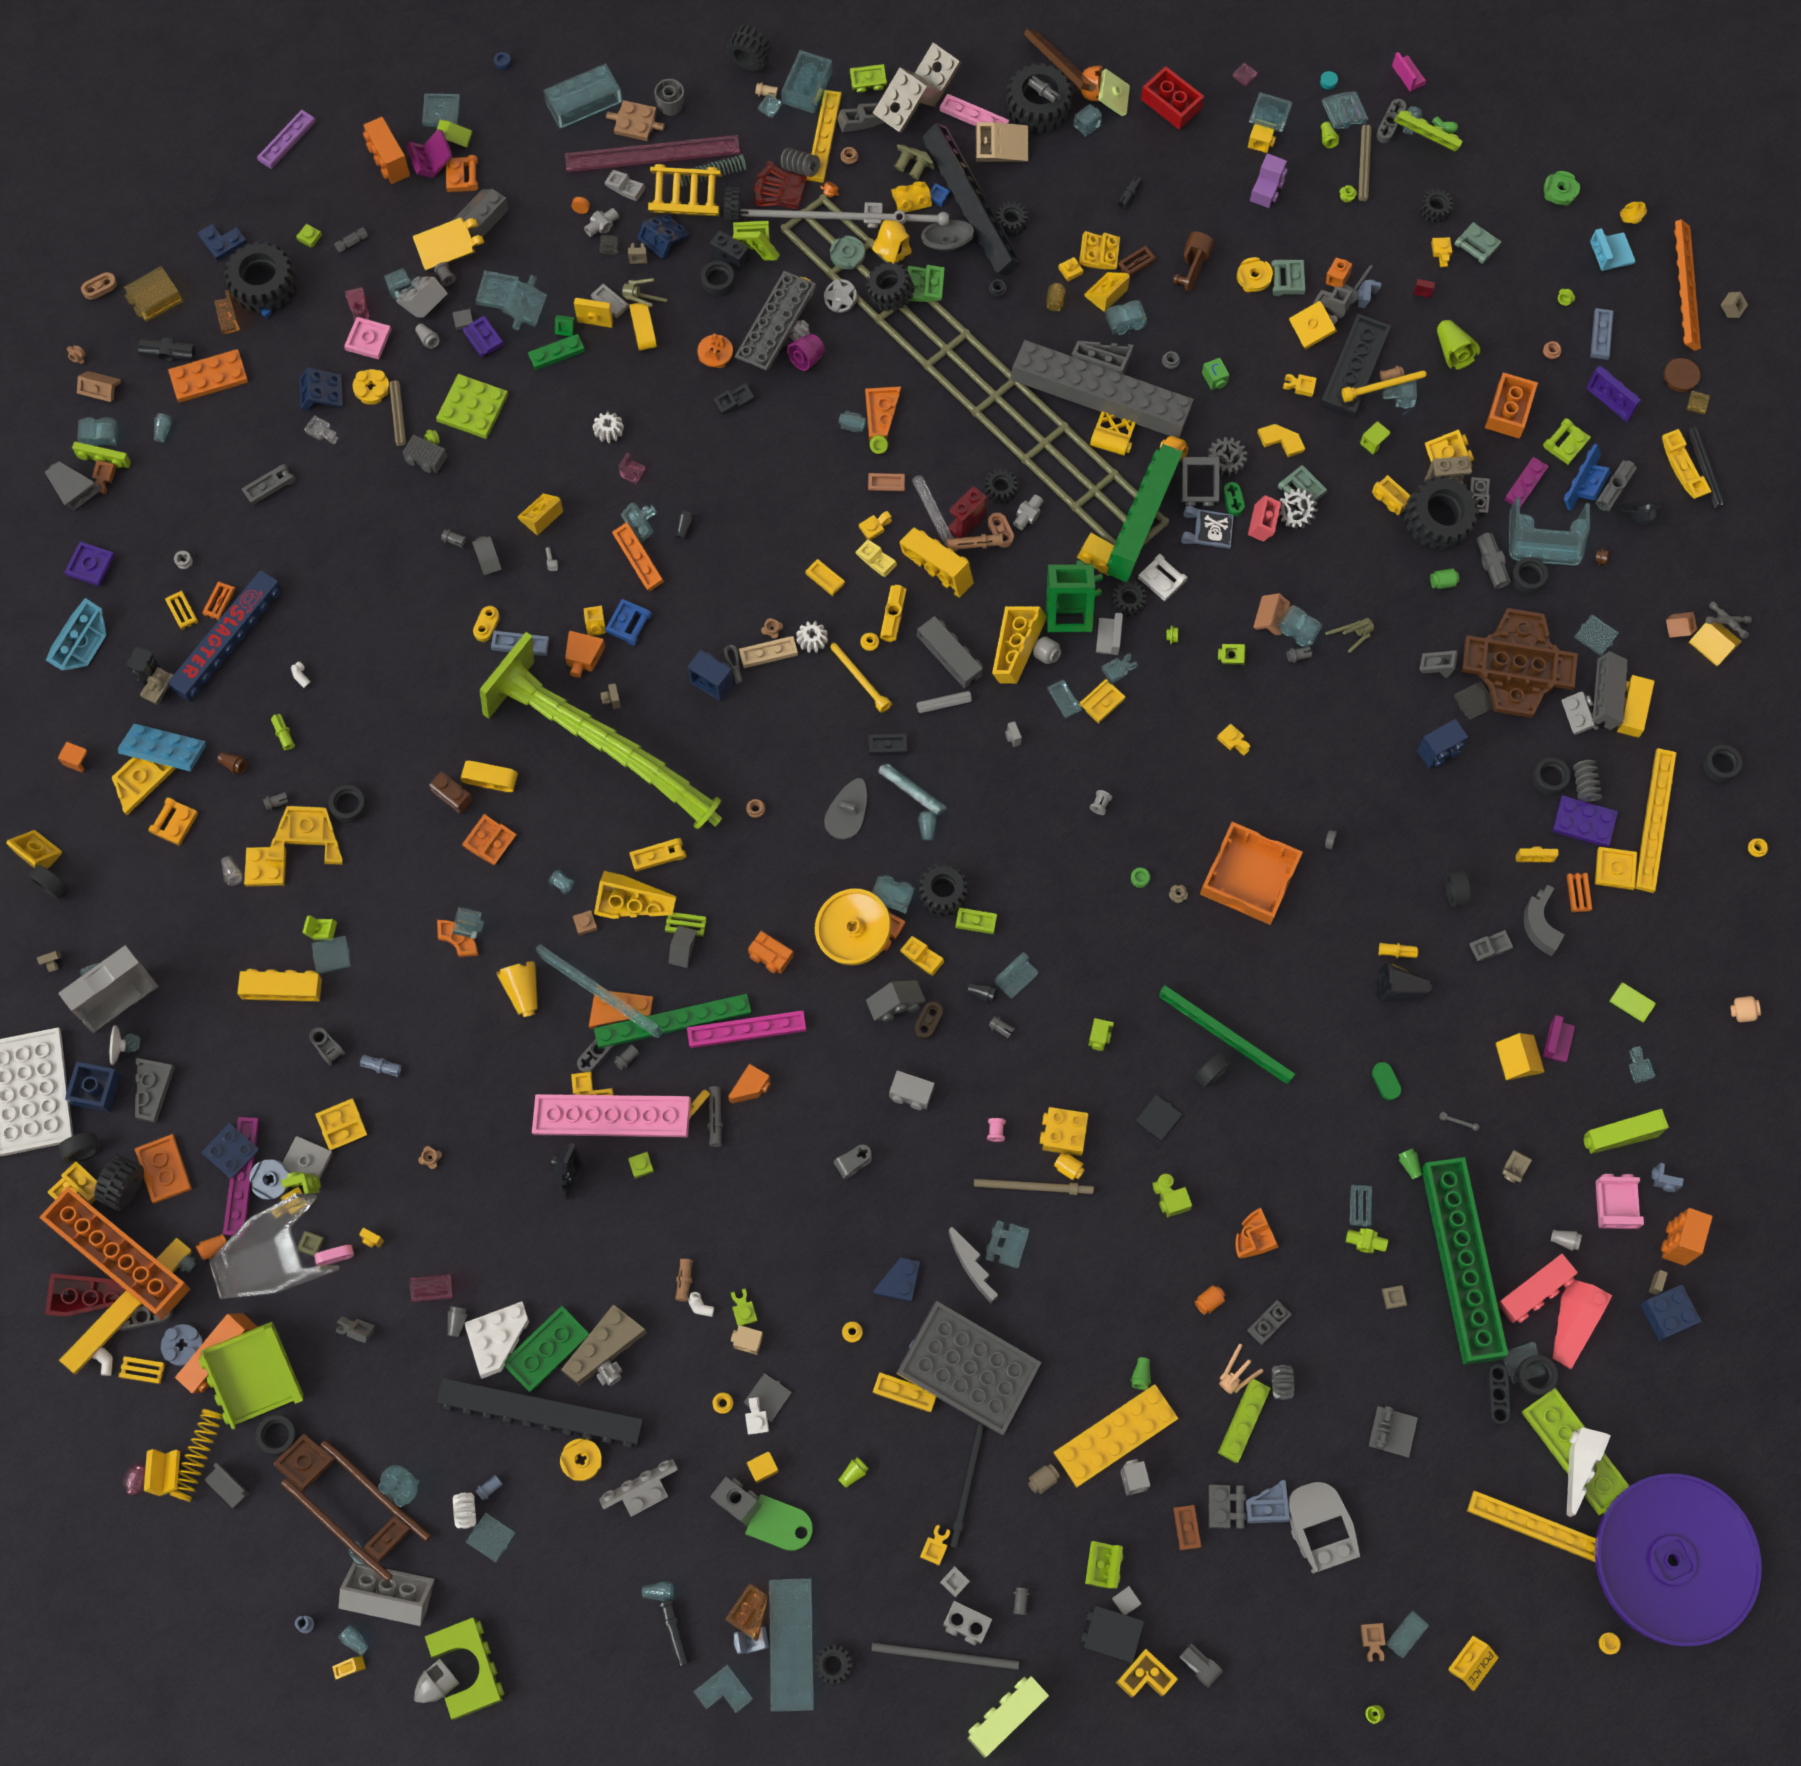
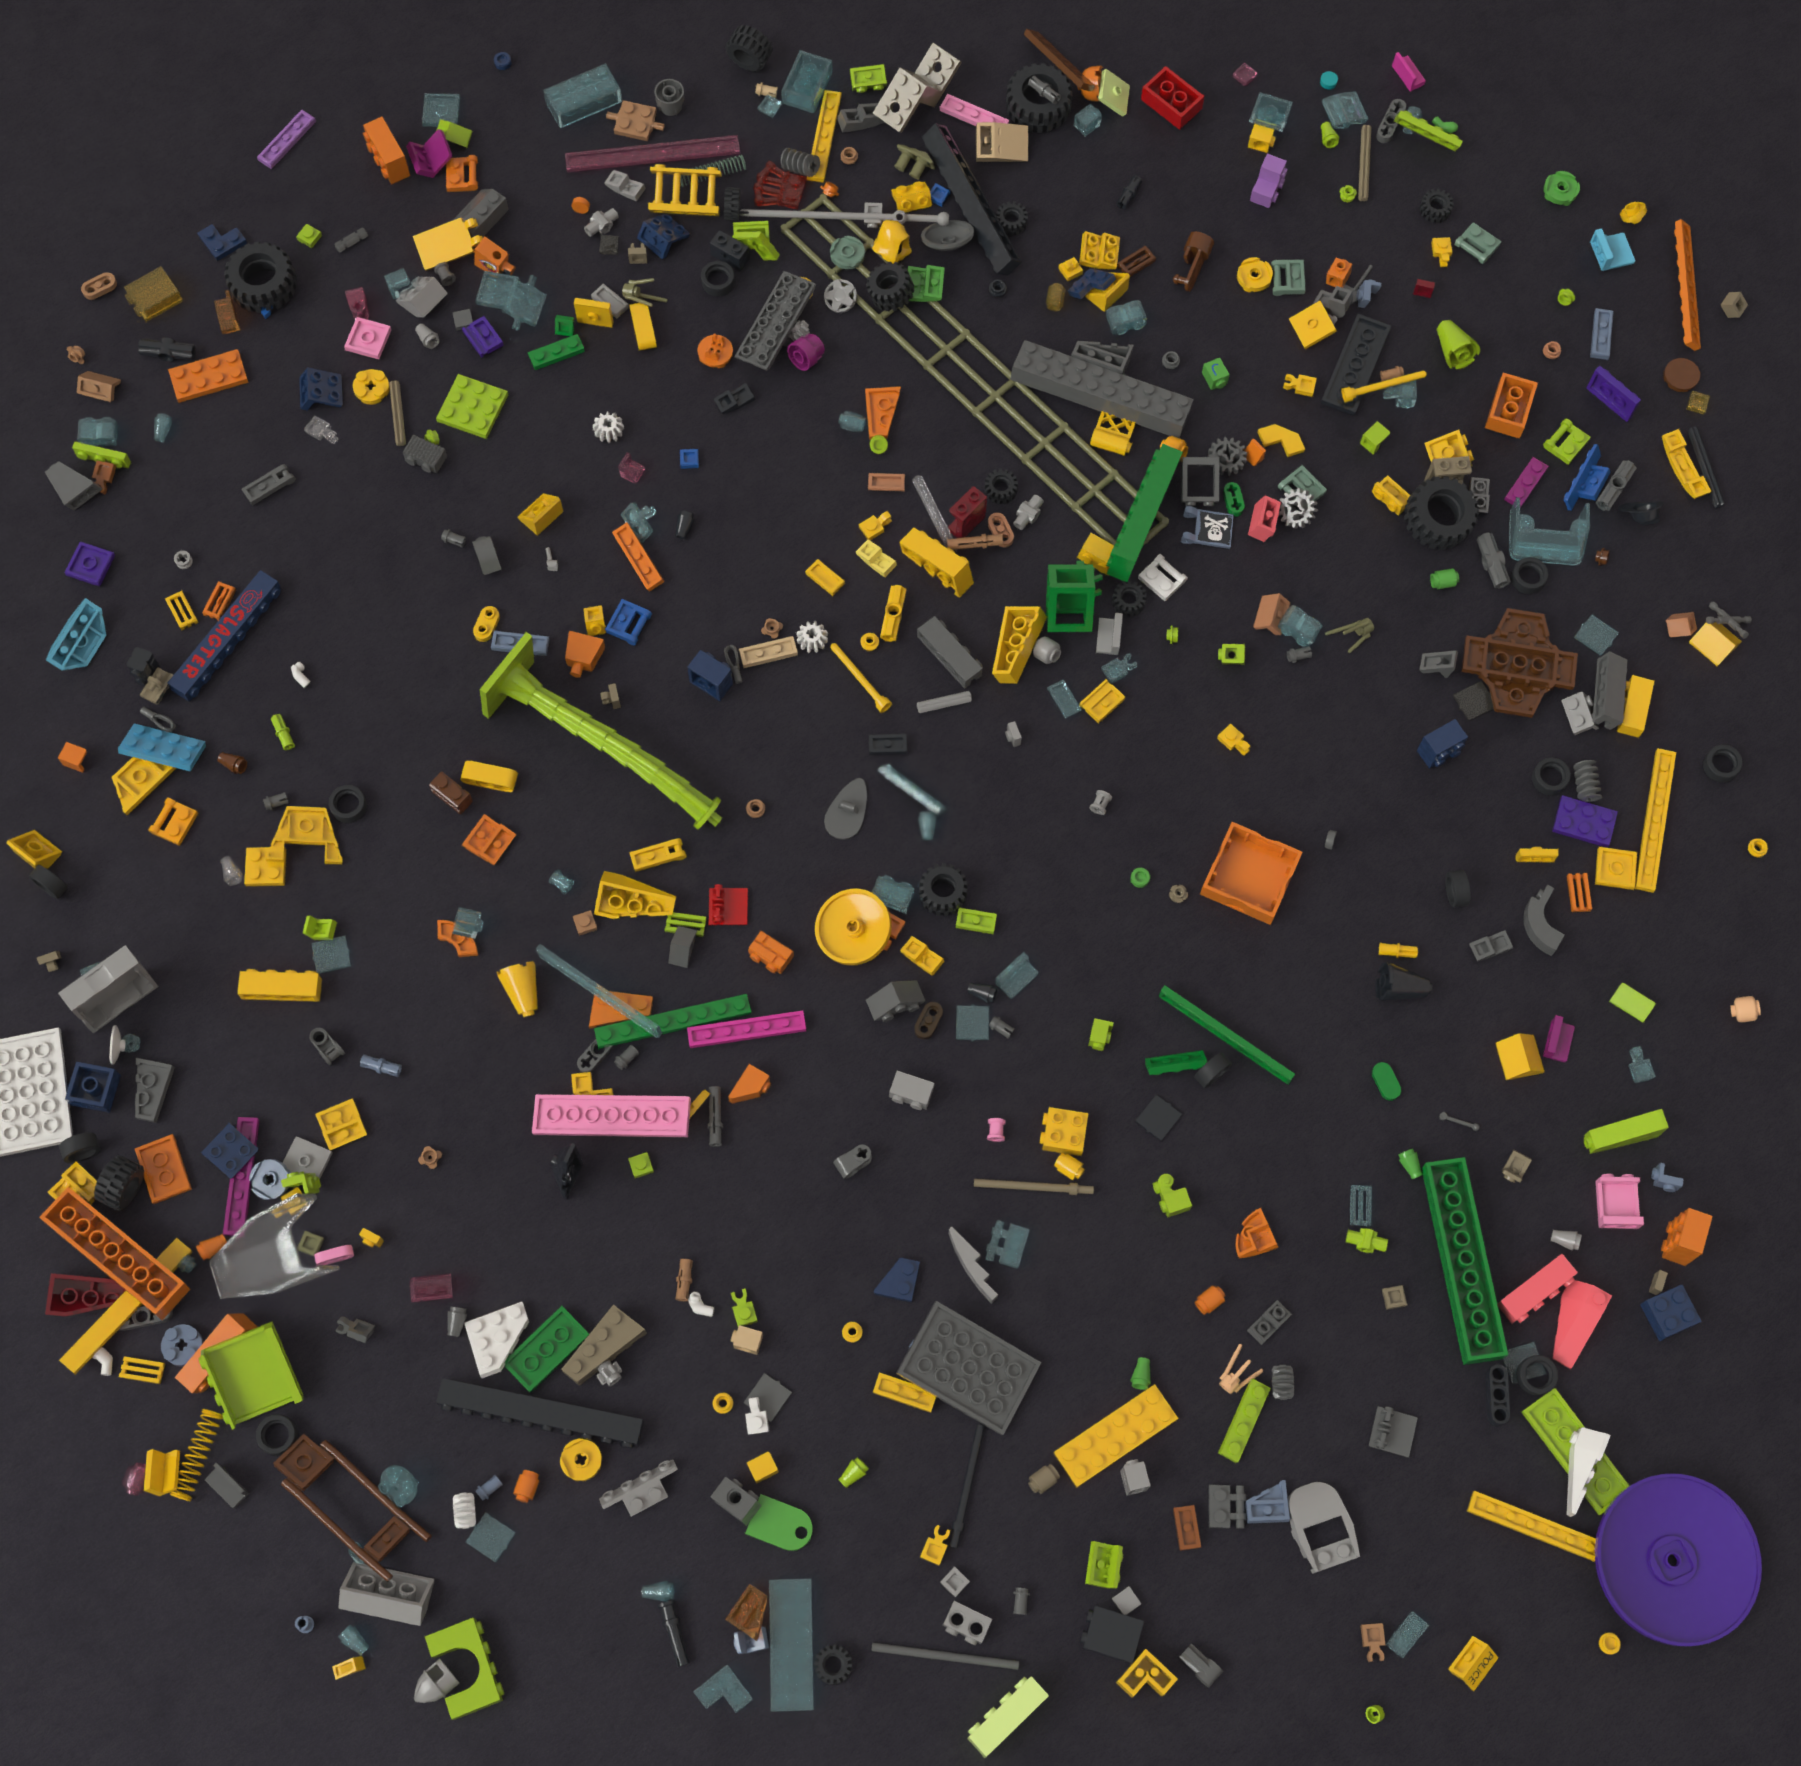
(154, 716): none -> dark grey piece
(492, 258): none -> orange torso
(526, 1486): none -> orange brick
(689, 458): none -> blue tile
(728, 906): none -> red hinge
(972, 1022): none -> clear light blue piece
(1091, 279): none -> dark blue plate
(1175, 1062): none -> green plate
(1255, 452): none -> orange slope

